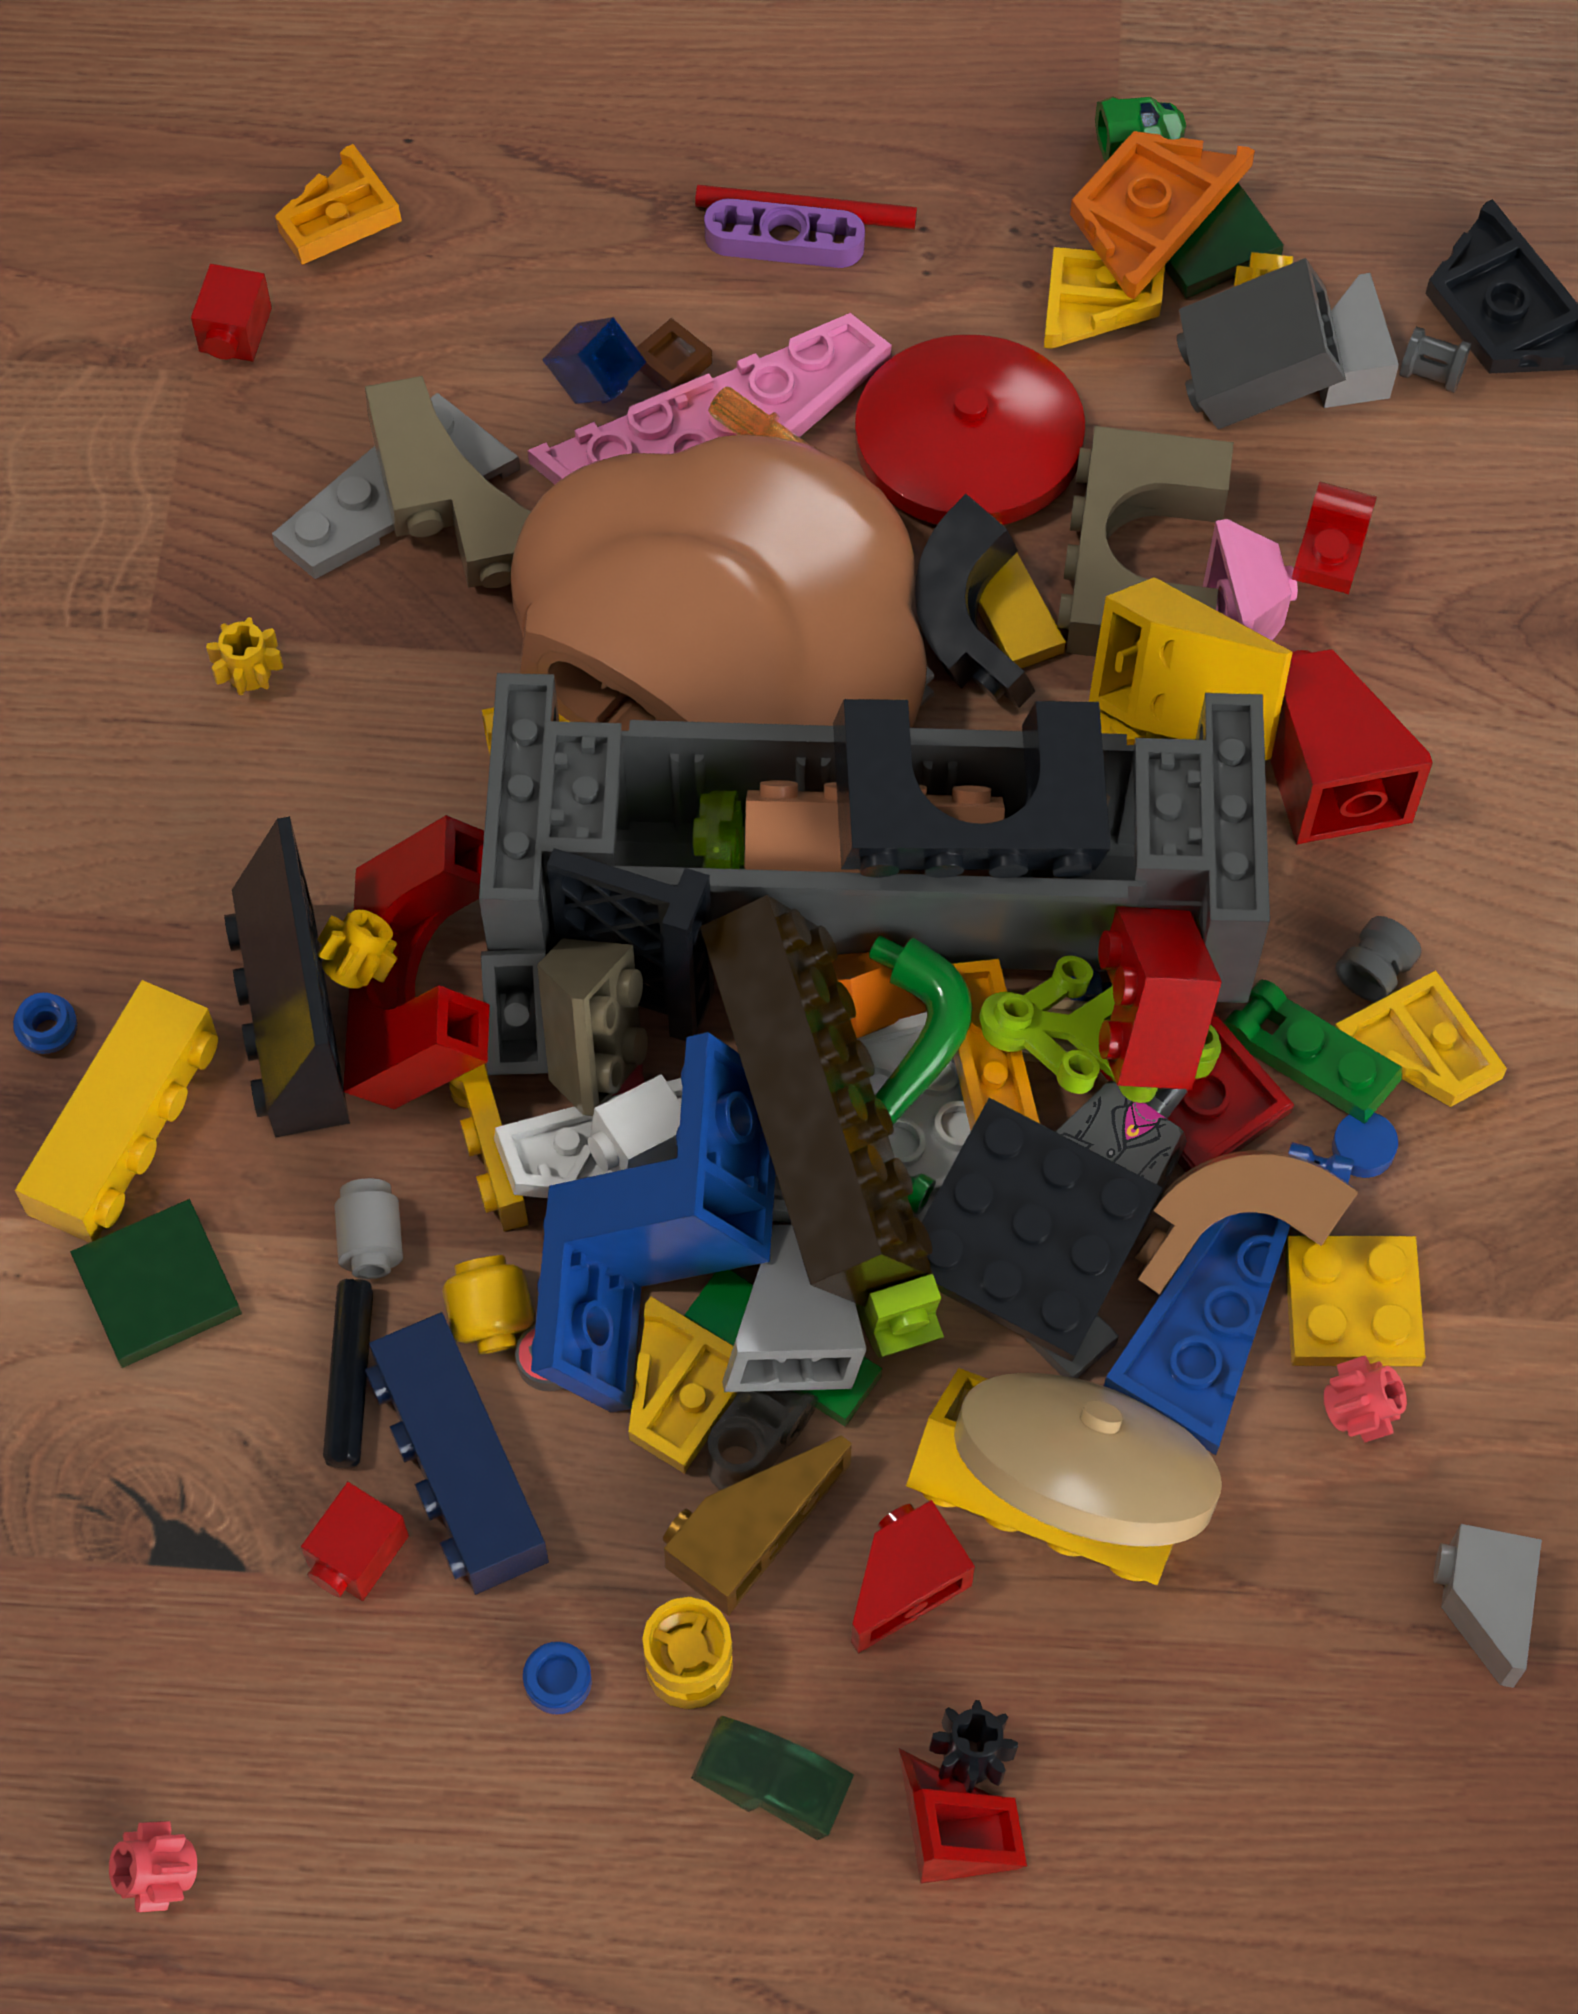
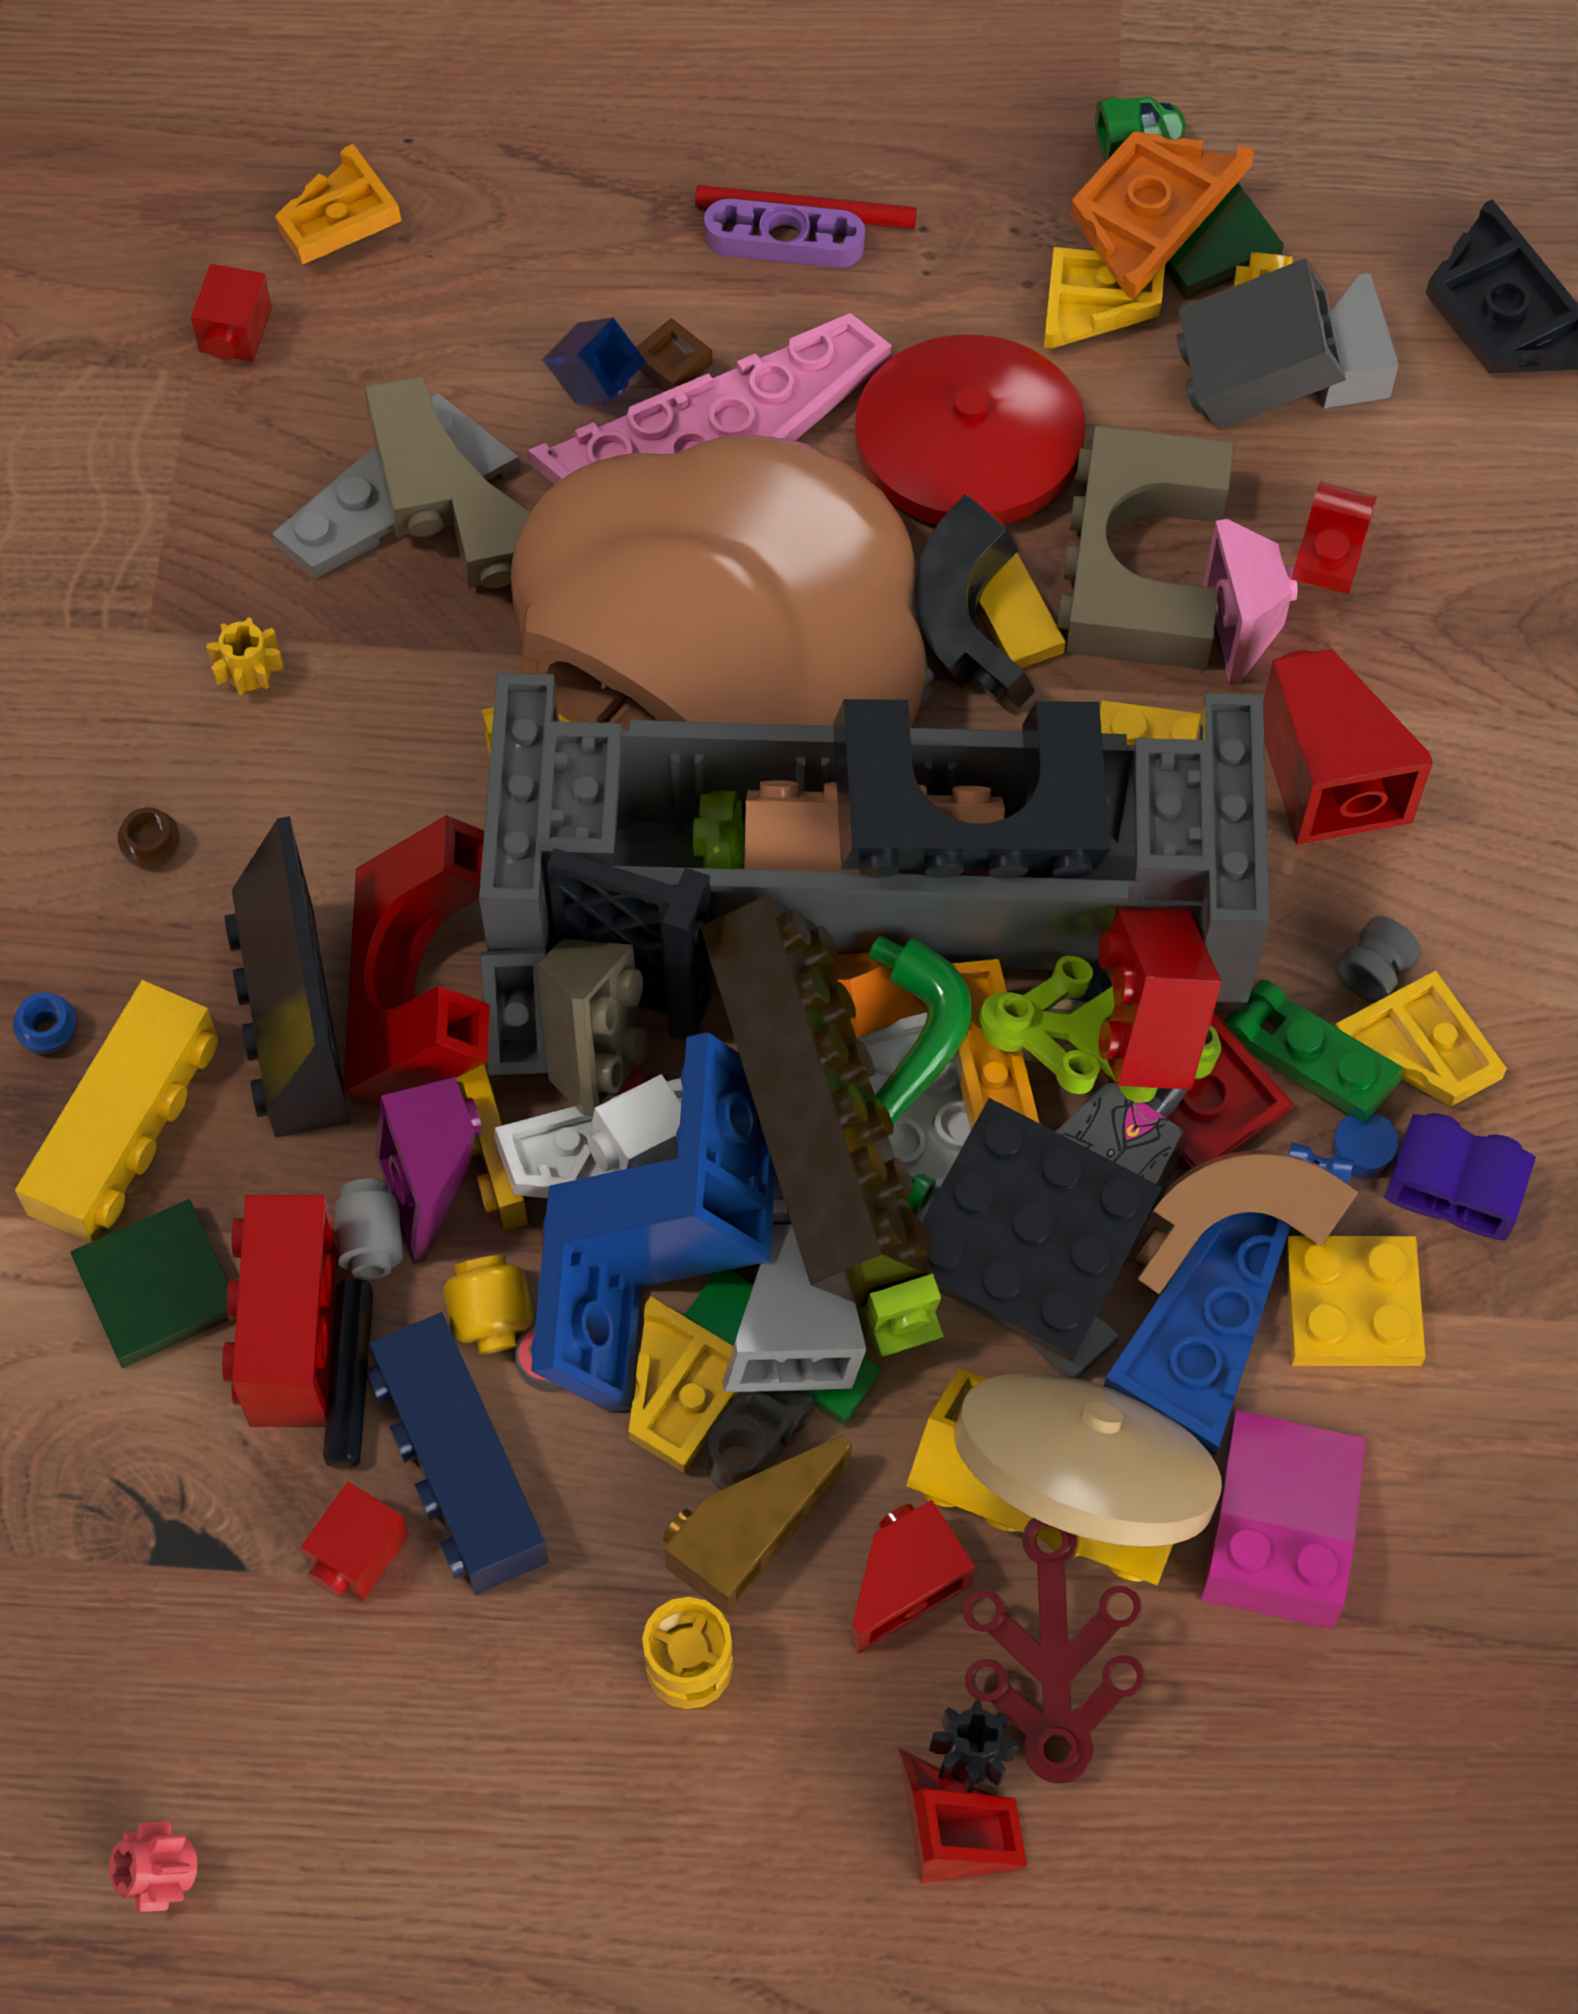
(148, 837): none -> reddish brown plate
(282, 1310): none -> red brick
(357, 949): yellow gear -> none
(424, 1154): none -> magenta slope
(557, 1678): blue tile -> none
(746, 418): clear yellow axle -> none
(773, 1774): clear green slope -> none
(1054, 1662): none -> dark red plant
(1169, 650): yellow slope -> none
(1285, 1520): none -> dark pink slope
(1365, 1398): coral gear -> none
(1452, 354): dark grey bush -> none
(1460, 1176): none -> dark purple brick
(1491, 1595): light grey slope -> none

